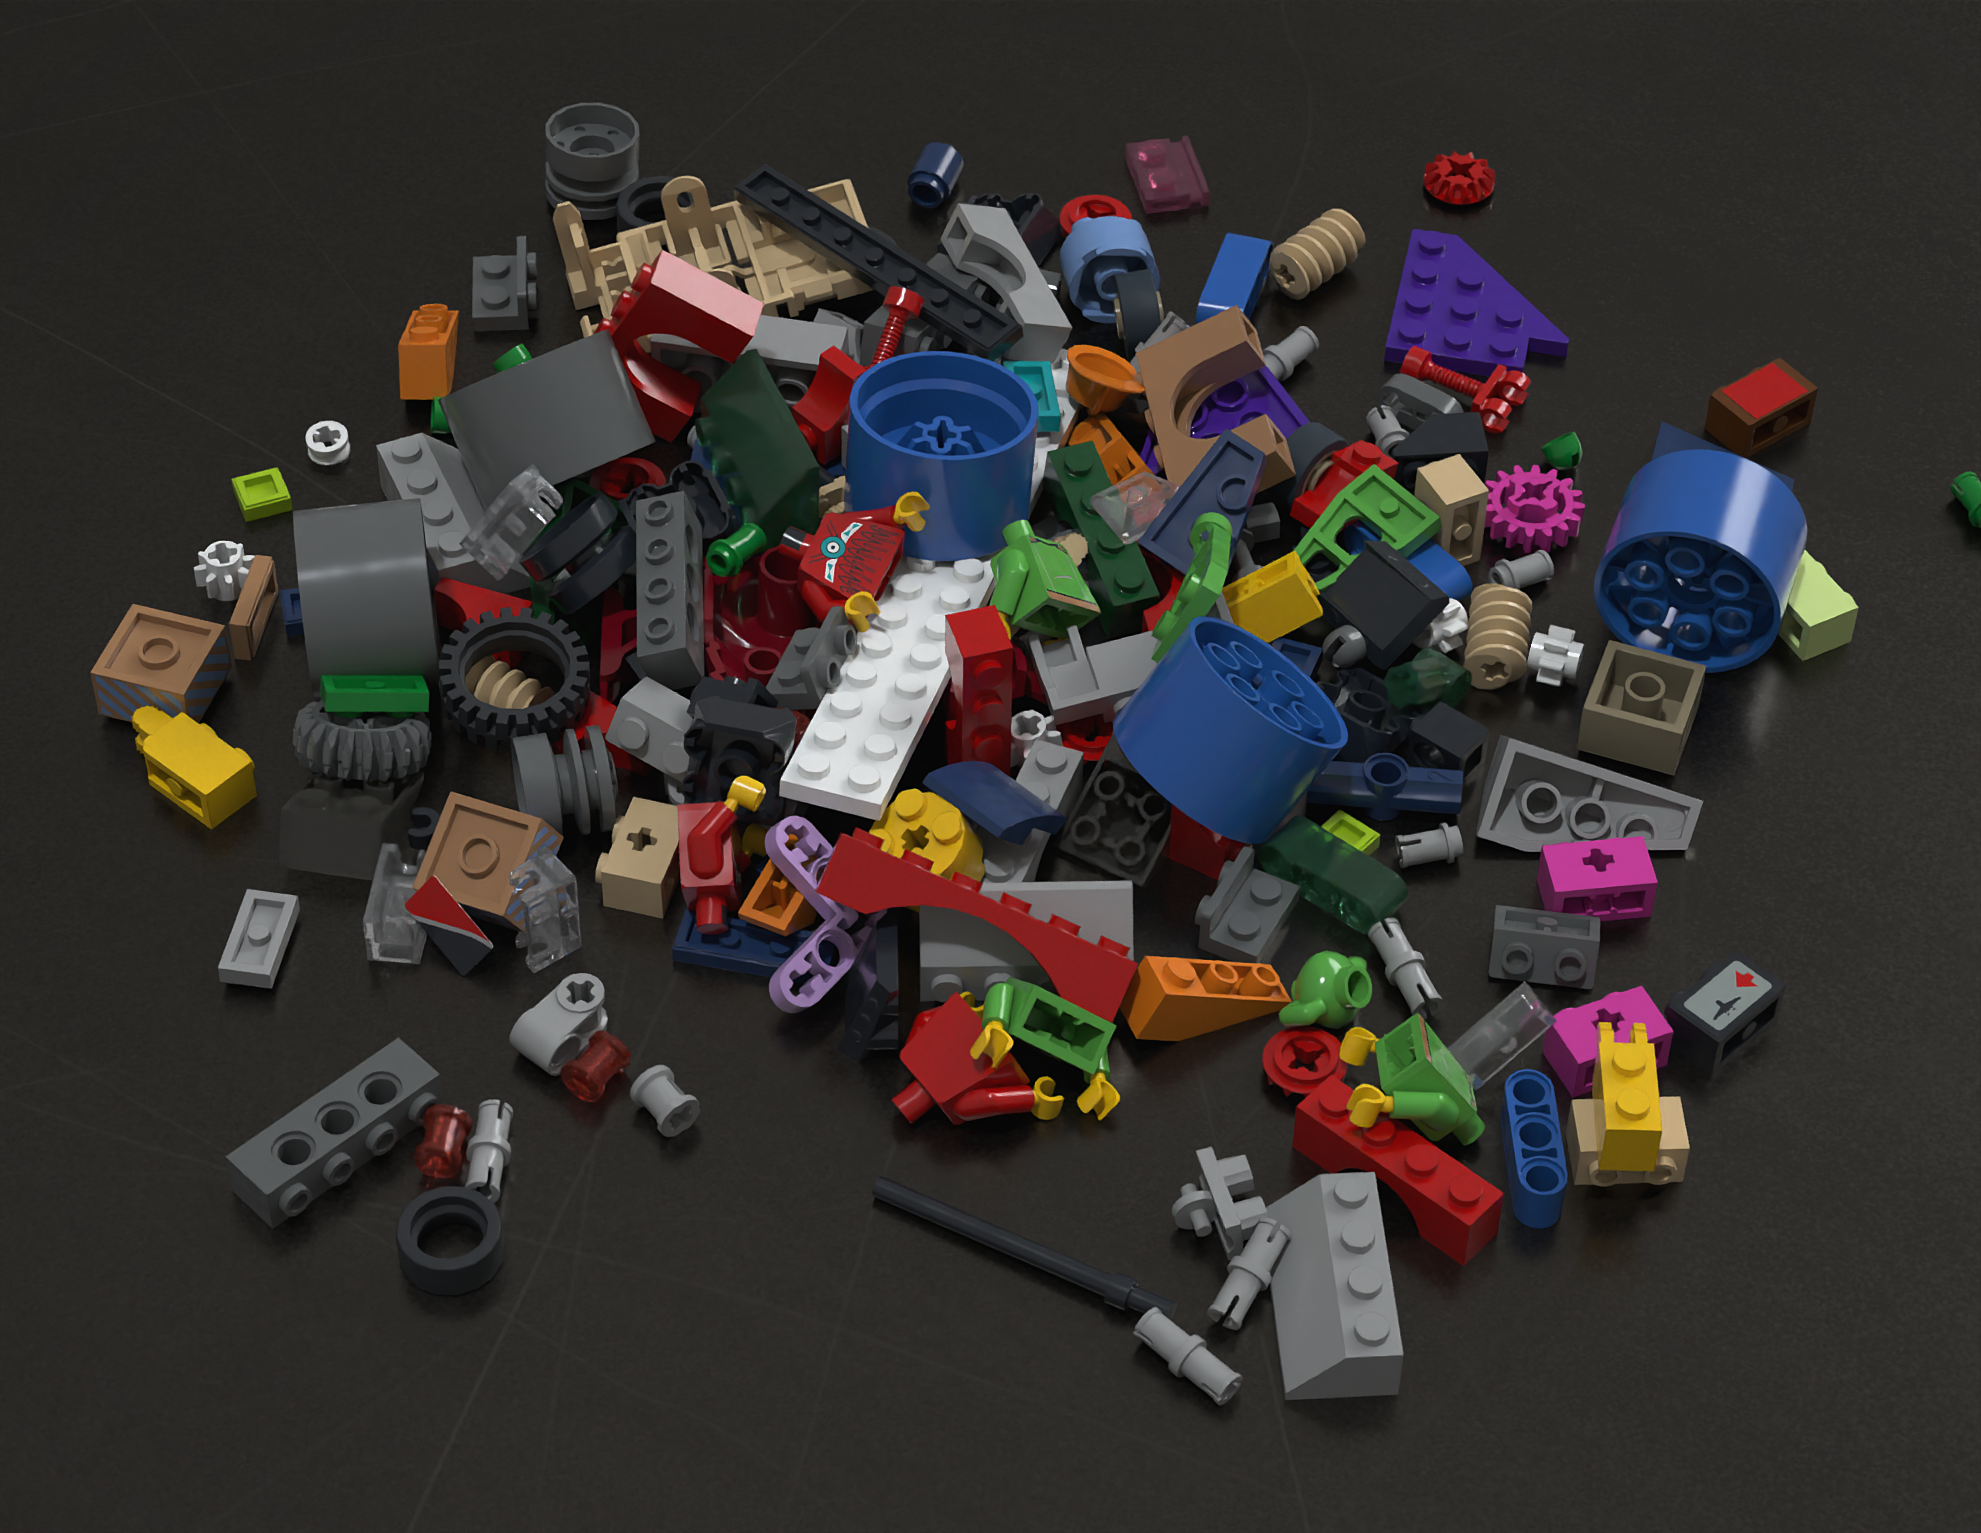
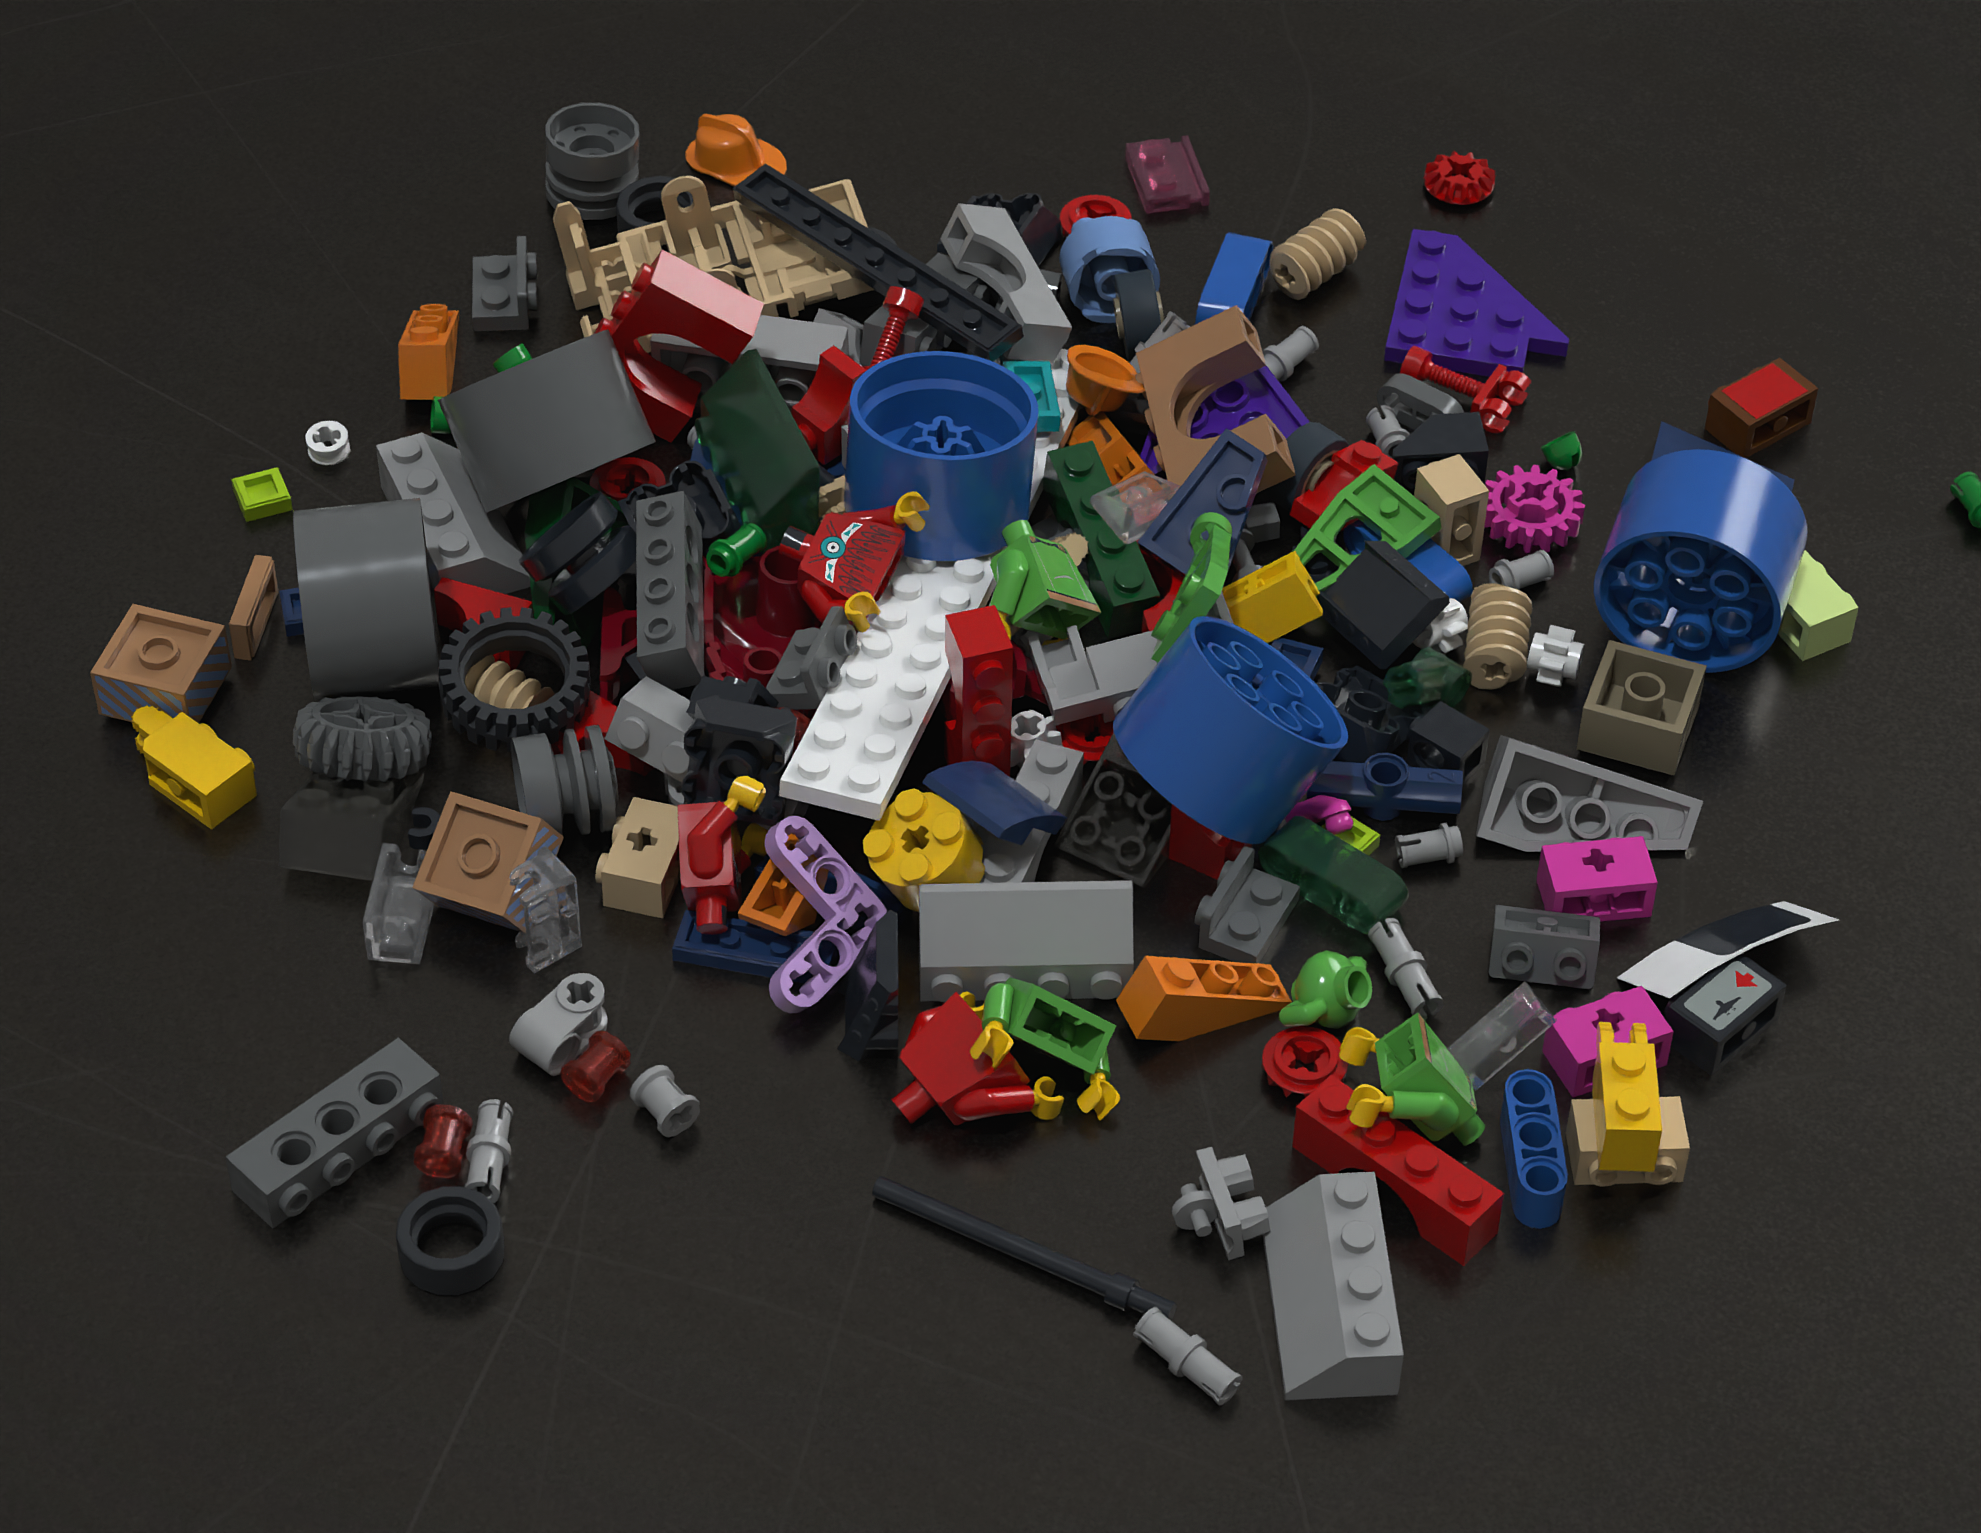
(223, 570): white gear -> none
(259, 938): light grey plate -> none
(392, 694): green plate -> none
(448, 925): sticker -> none
(512, 522): clear hinge -> none
(730, 149): none -> orange piece
(875, 880): red arch -> none
(934, 174): dark blue brick -> none
(1249, 1273): light grey pin -> none
(1325, 808): none -> dark pink arm
(1350, 652): dark grey hinge -> none
(1713, 944): none -> sticker

